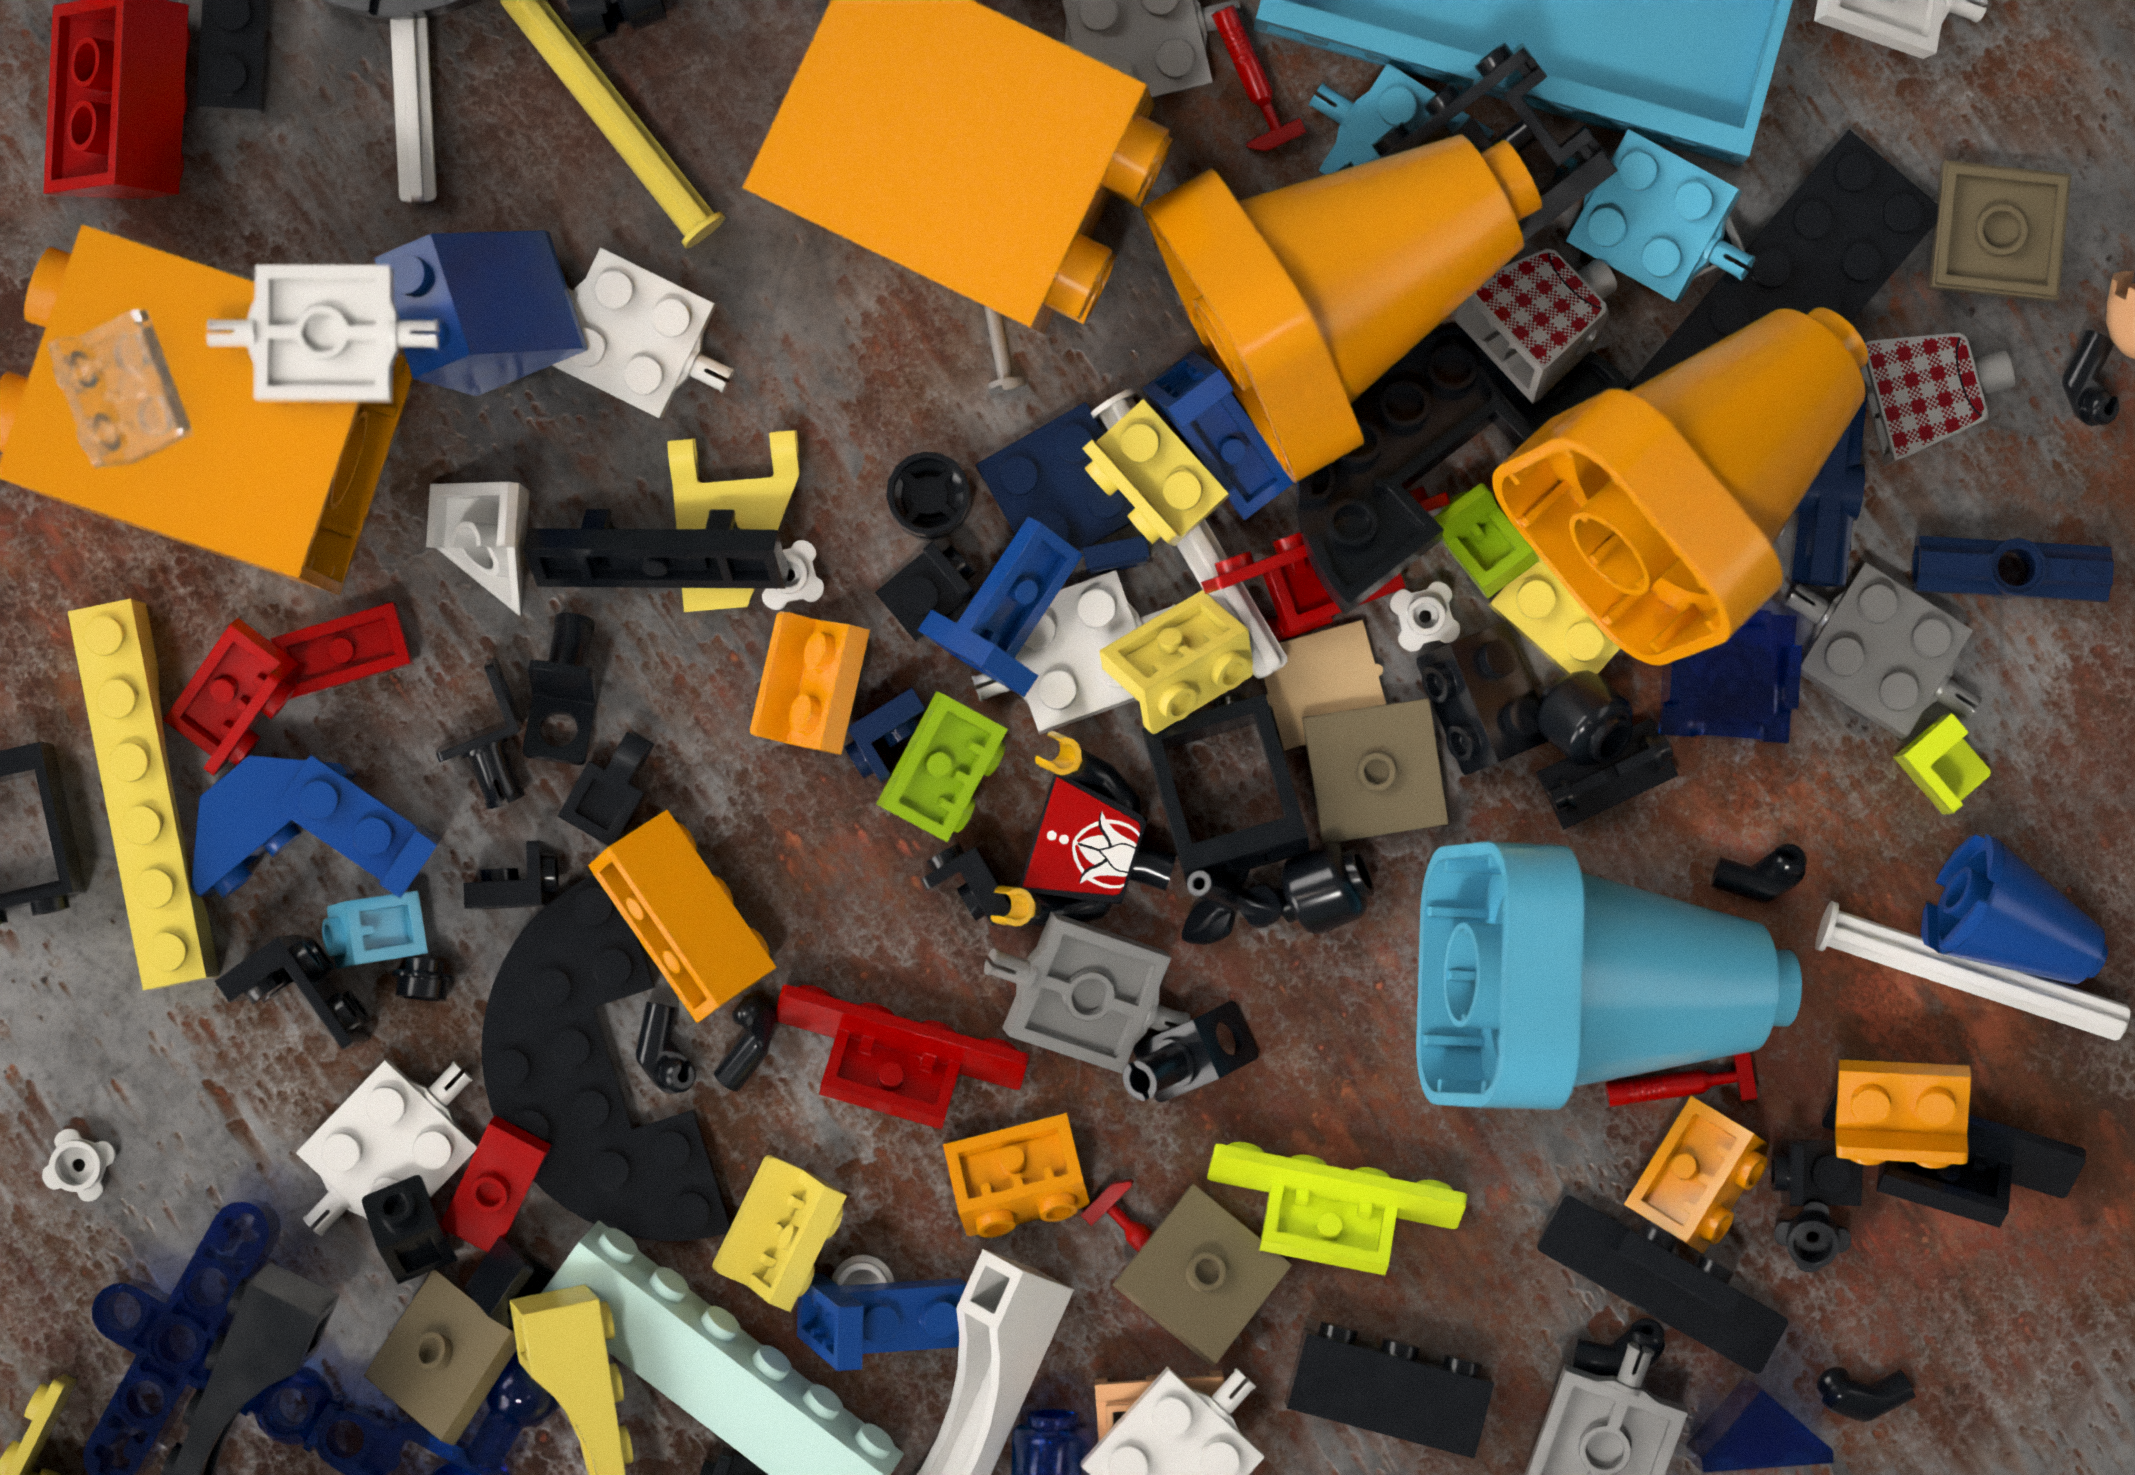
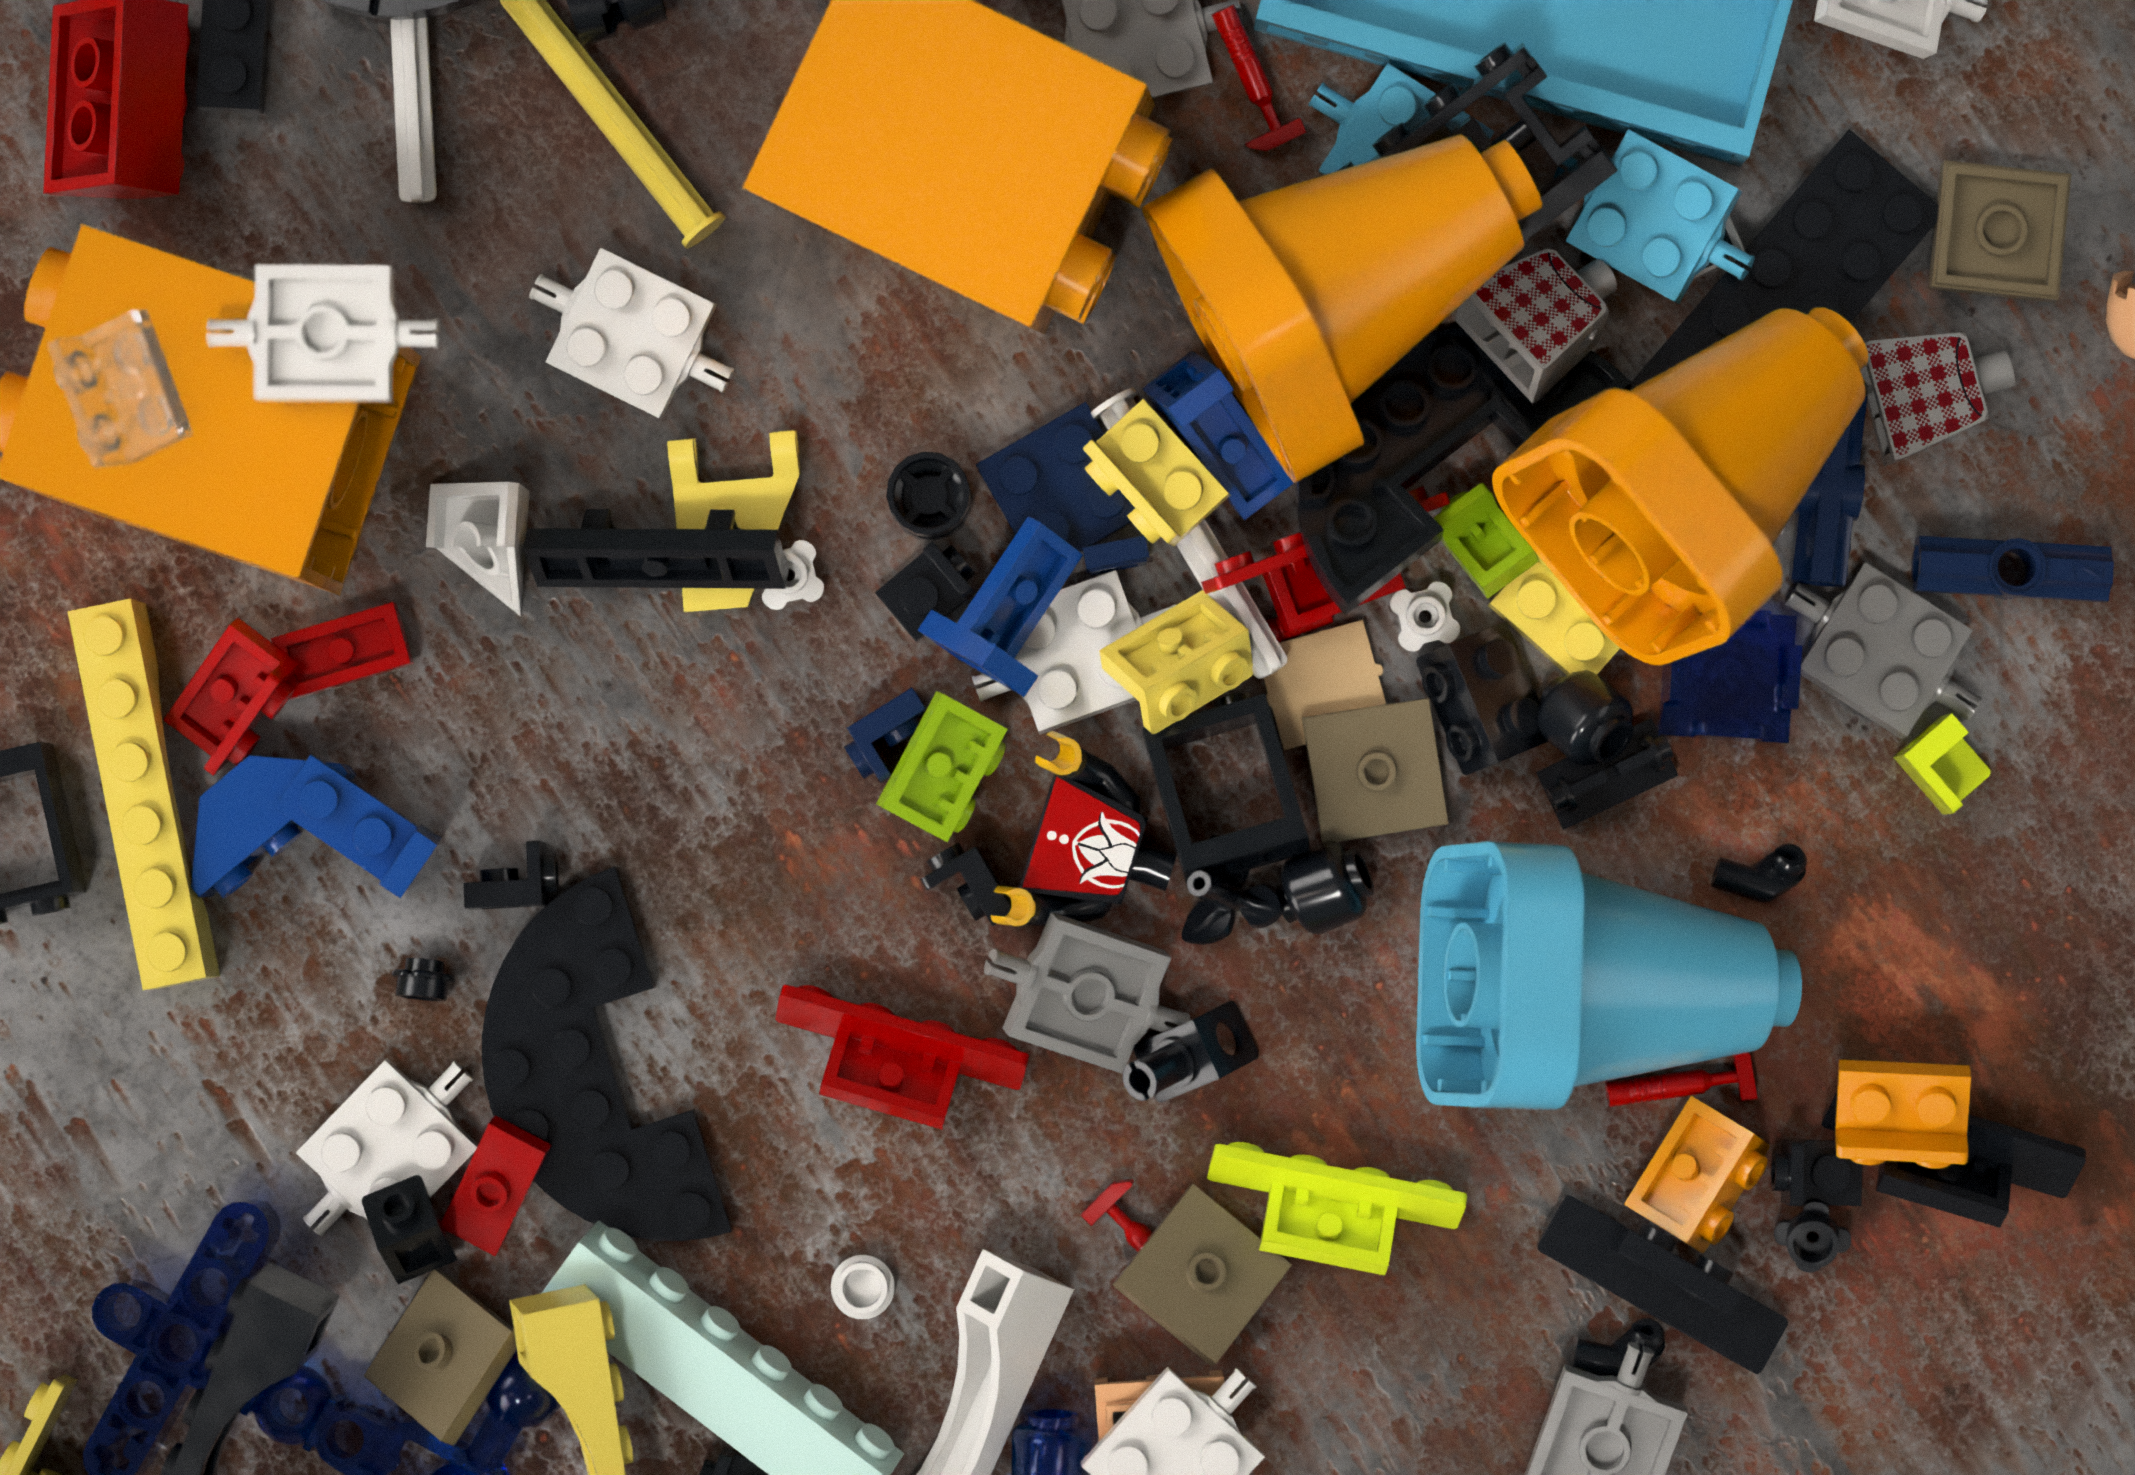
(61, 1170): white plate -> none
(293, 960): black bracket -> none
(374, 929): medium azure bracket -> none
(487, 748): black bracket -> none
(495, 302): blue slope -> none
(506, 1275): black panel -> none
(565, 689): black bracket -> none
(605, 797): black plate -> none
(659, 1054): black arm -> none
(682, 915): light orange brick -> none
(752, 1046): black arm -> none
(780, 1232): light yellow bracket -> none
(809, 682): light orange bracket -> none
(877, 1318): blue bracket -> none
(1001, 355): light grey piece -> none
(1016, 1176): light orange bracket -> none
(1390, 1389): black brick -> none
(1754, 1433): clear blue slope -> none
(1861, 1400): black arm -> none
(1998, 984): white axle -> none
(2010, 917): blue cone -> none
(2083, 382): black arm -> none

